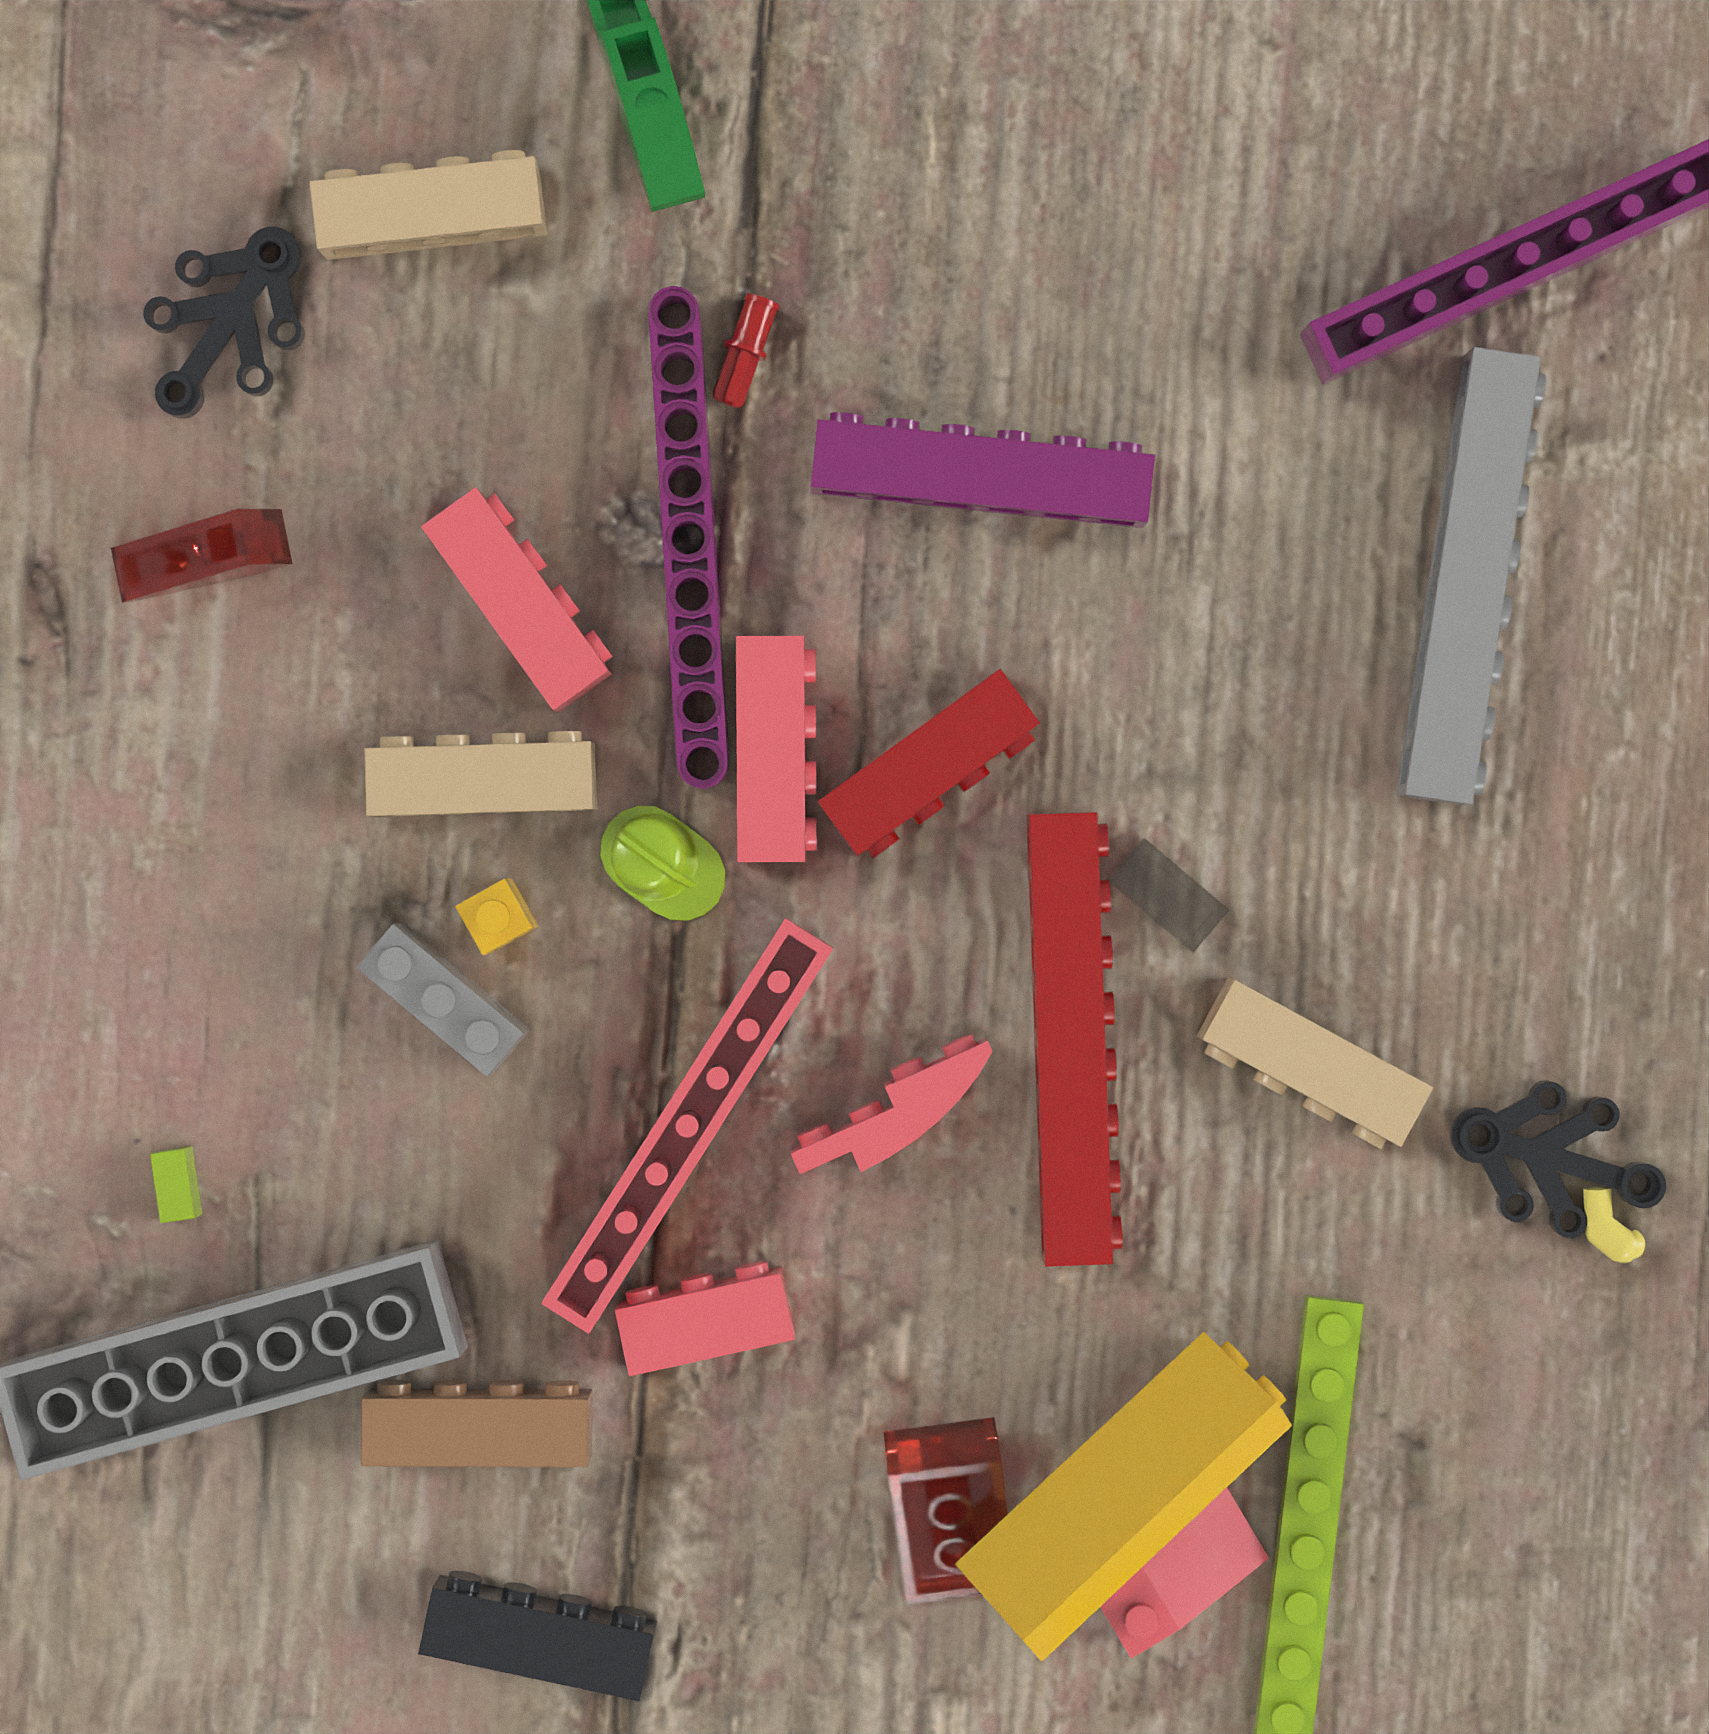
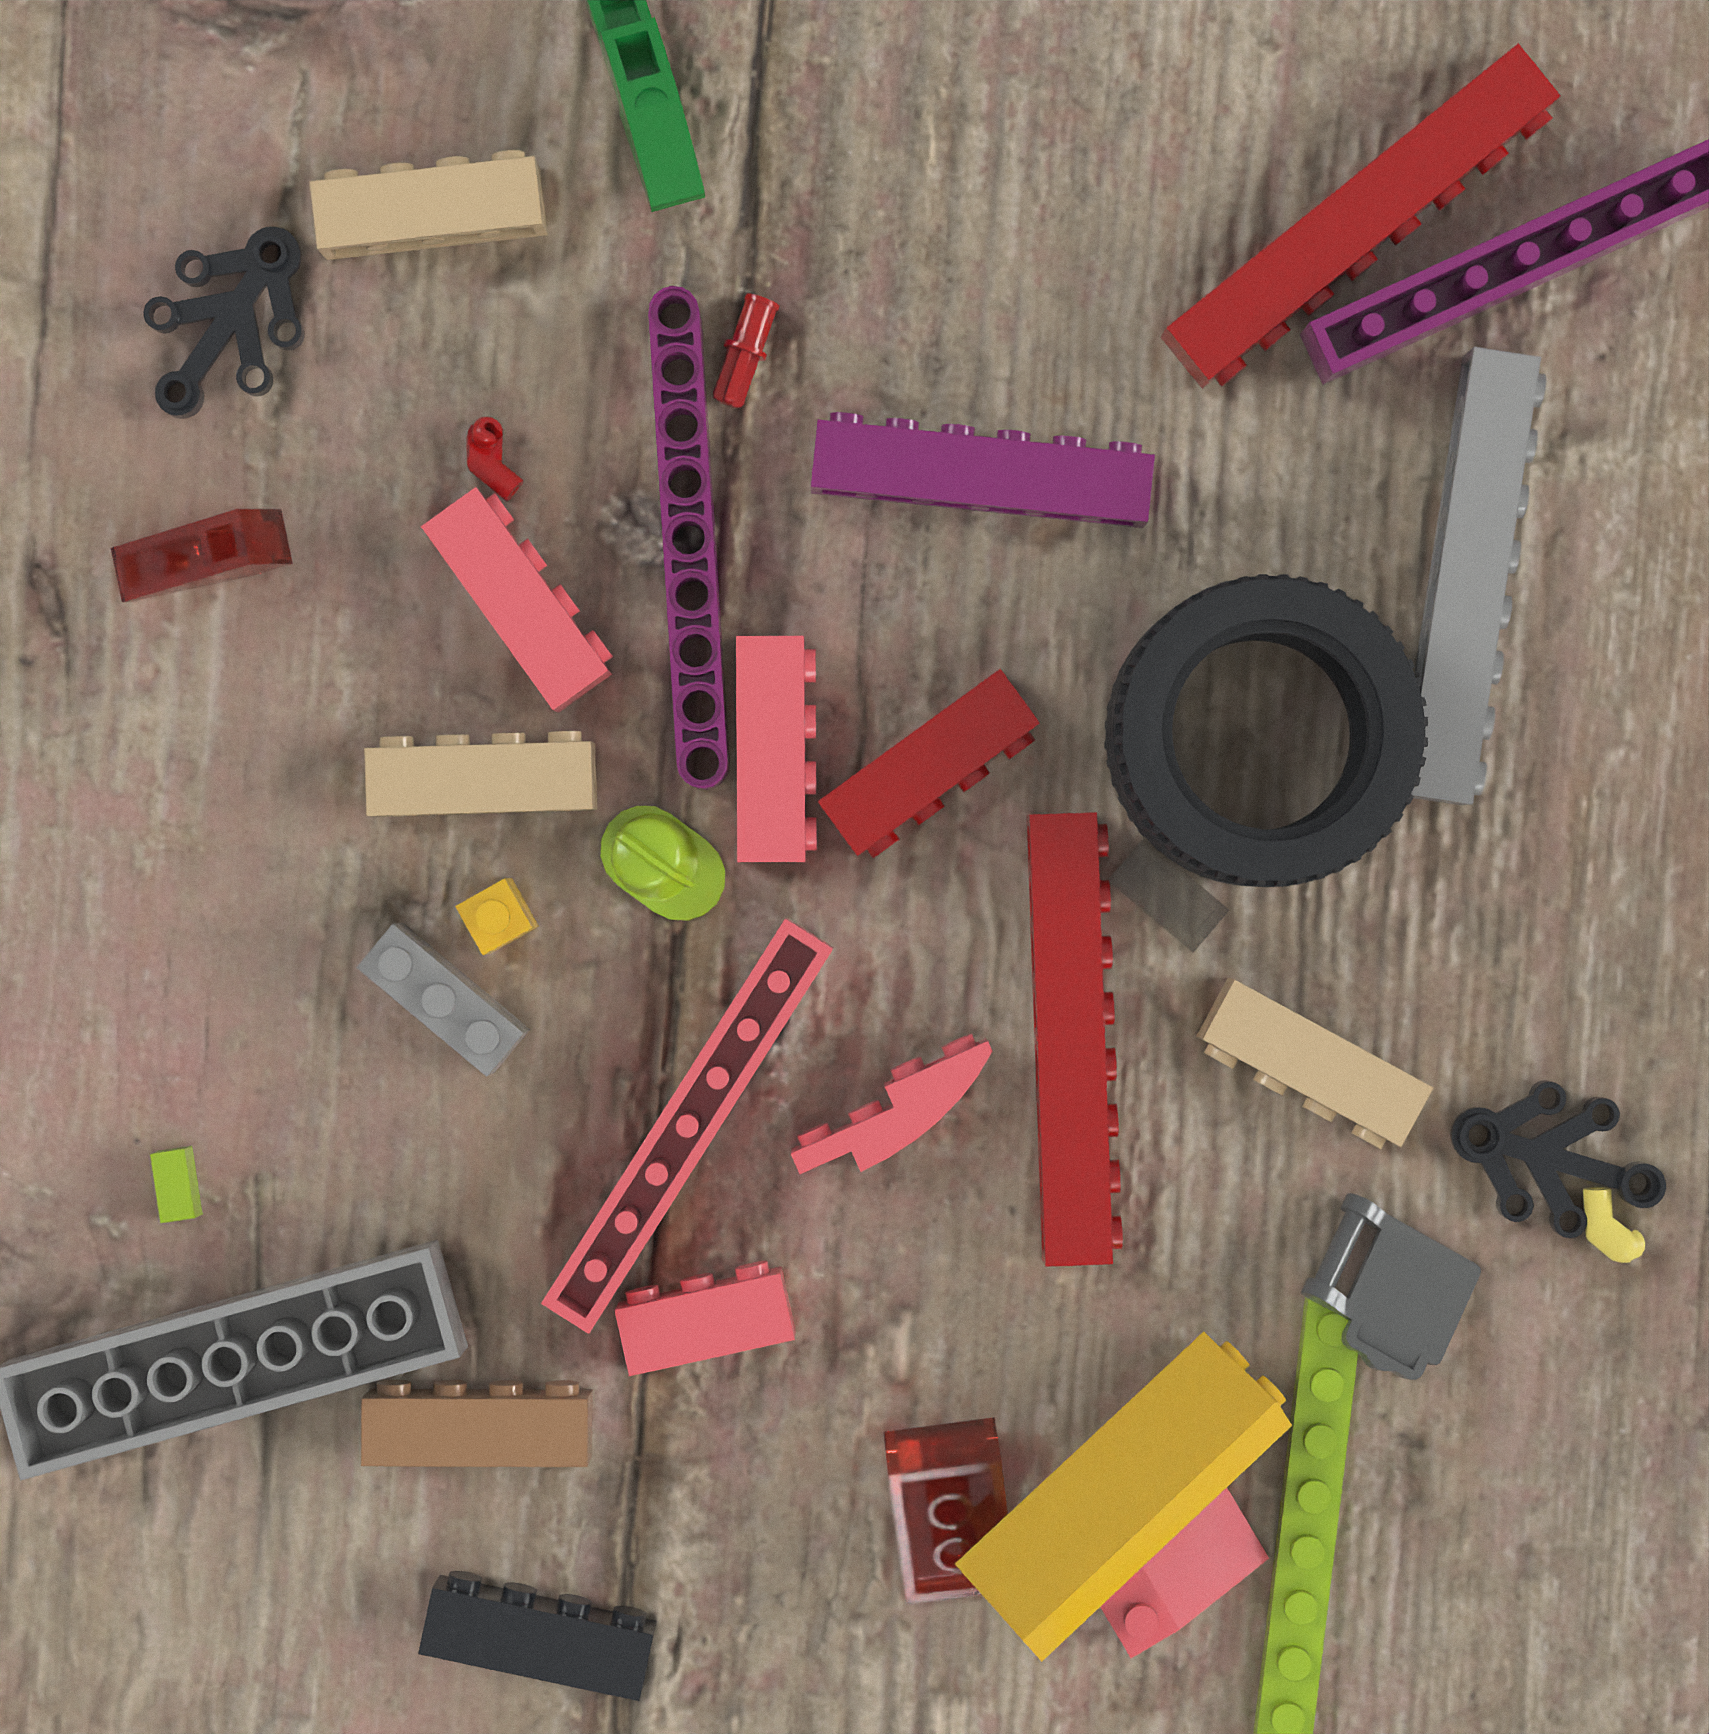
(484, 457): none -> red arm
(1360, 217): none -> red brick
(1380, 706): none -> black tyre
(1403, 1295): none -> dark grey piece

